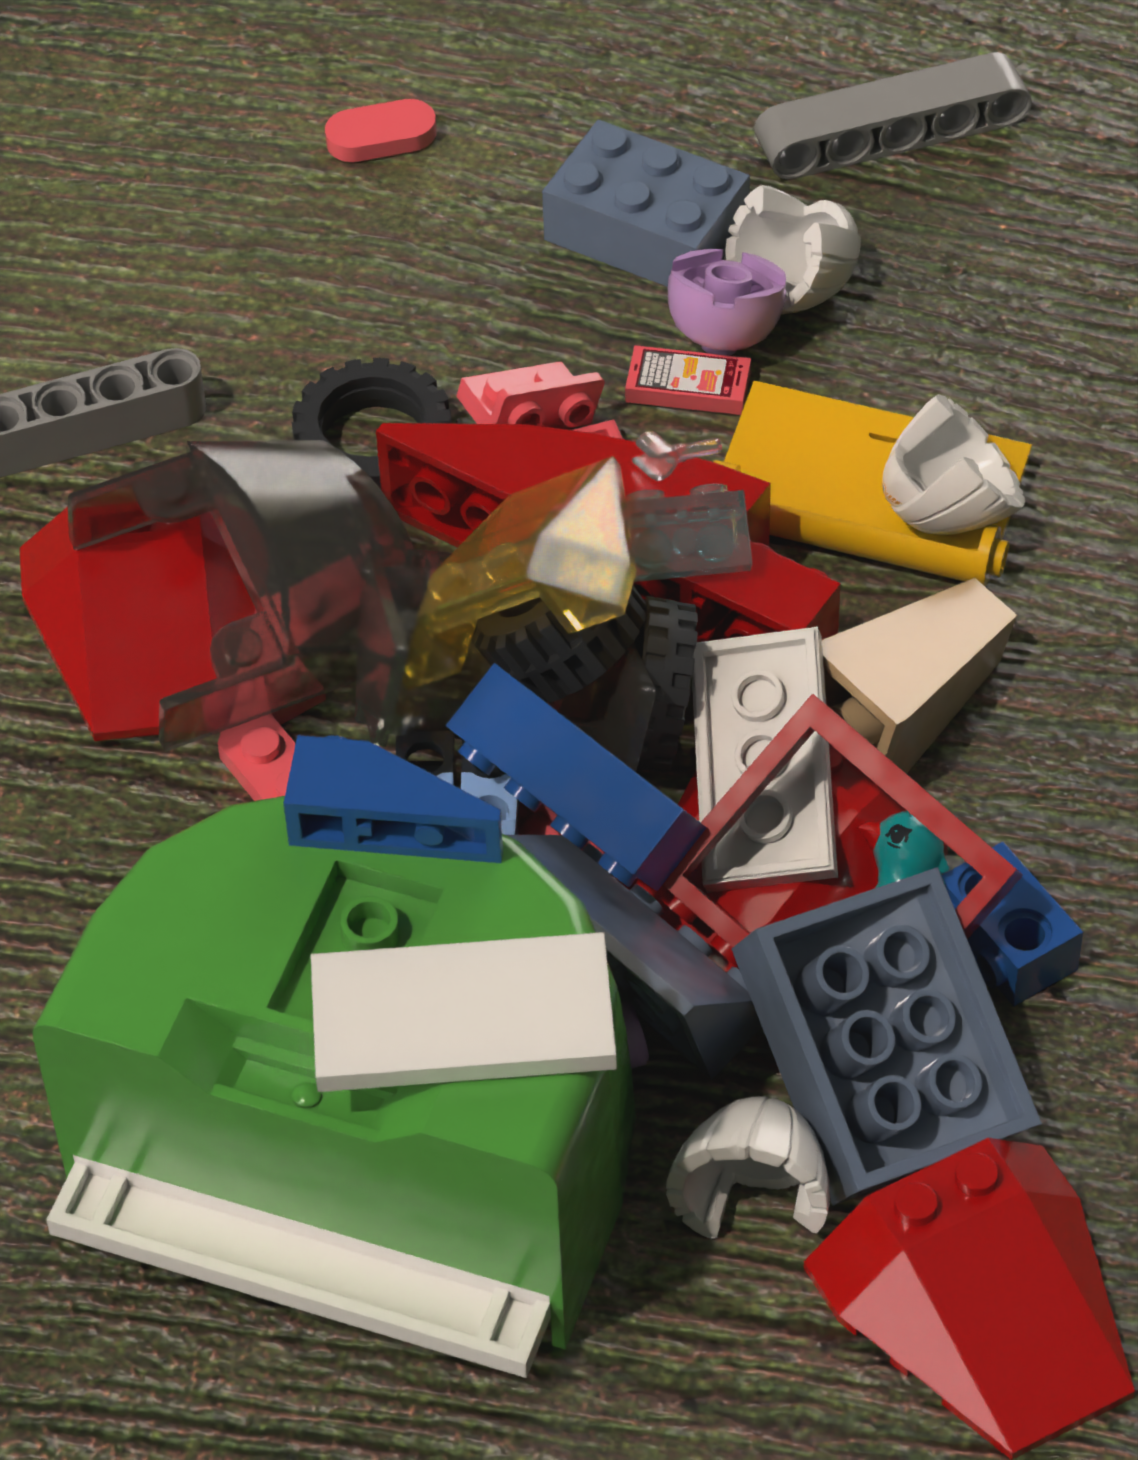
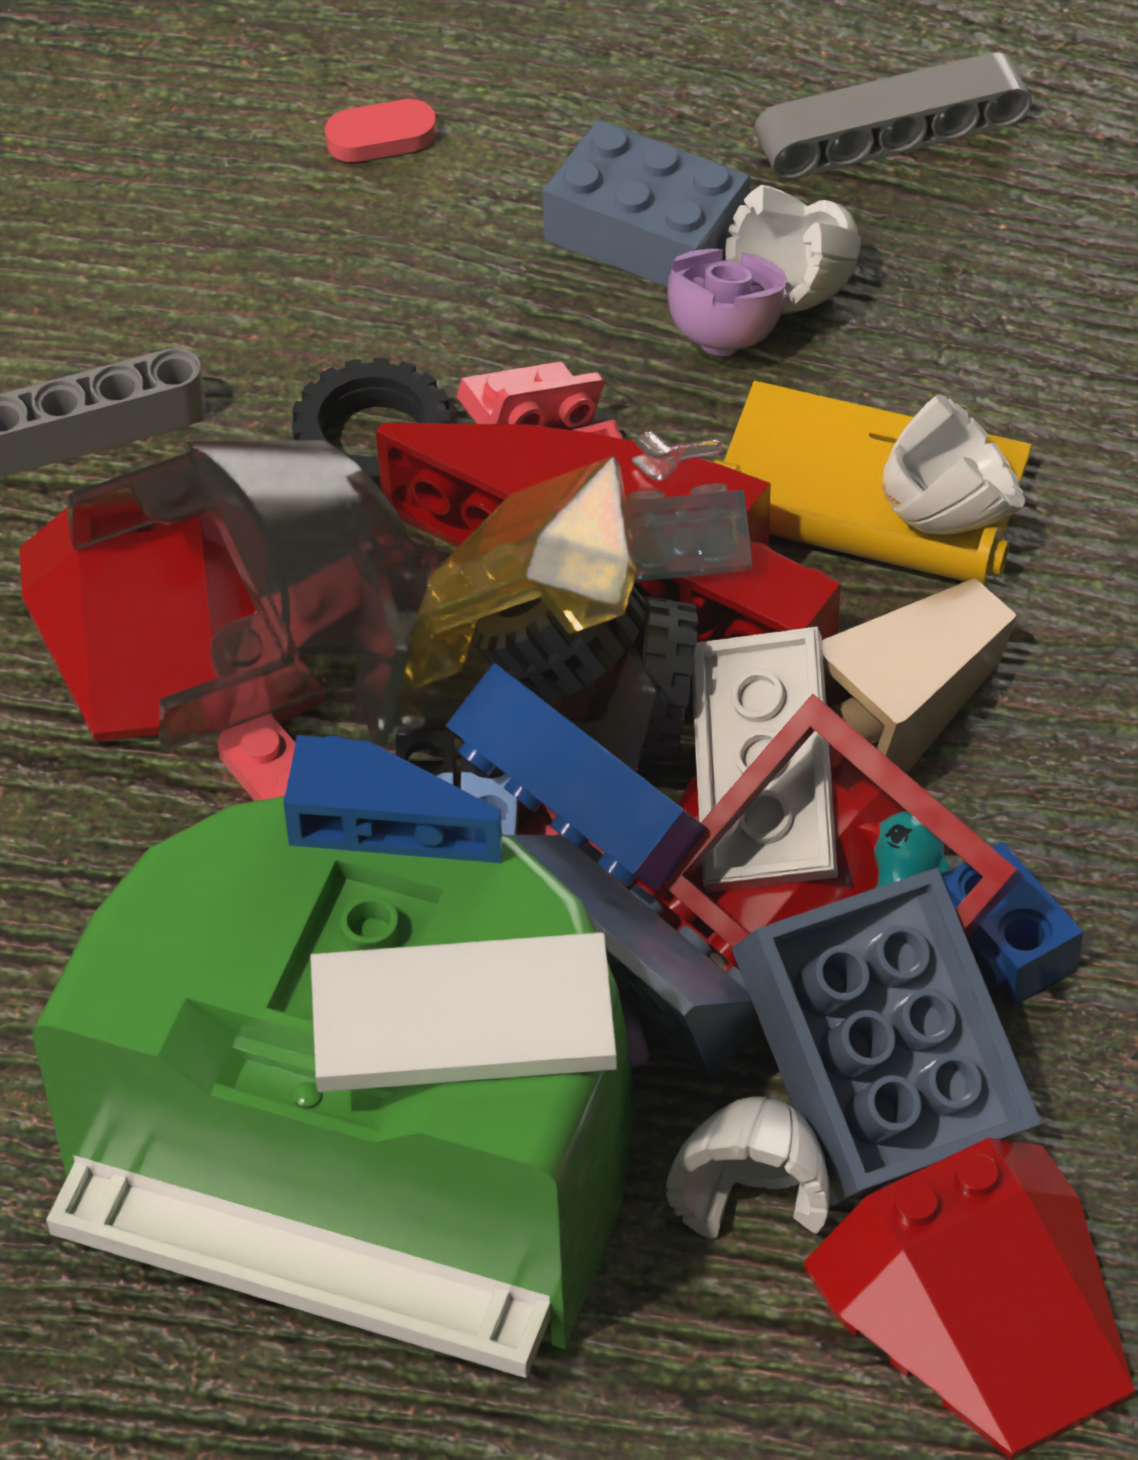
(688, 380): tile -> none

